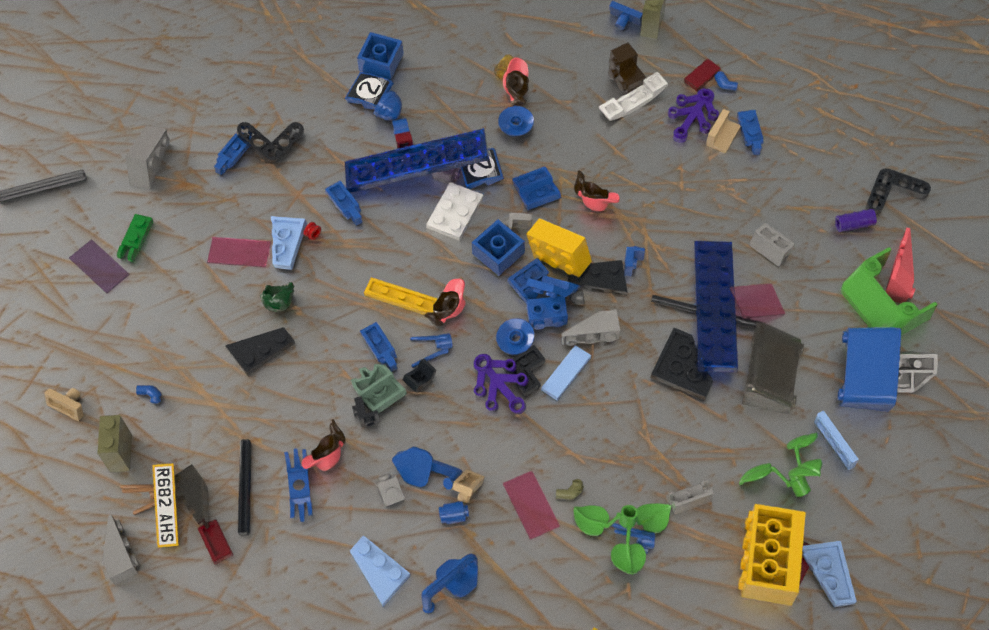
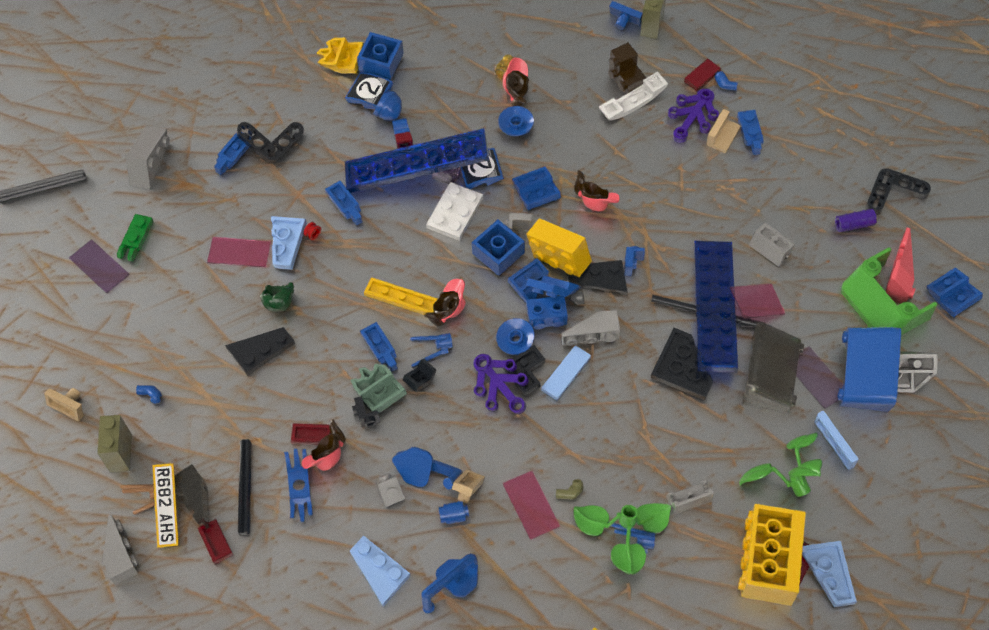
(308, 433): none -> dark red tile
(340, 55): none -> yellow plate
(818, 378): none -> clear purple piece
(954, 292): none -> blue slope

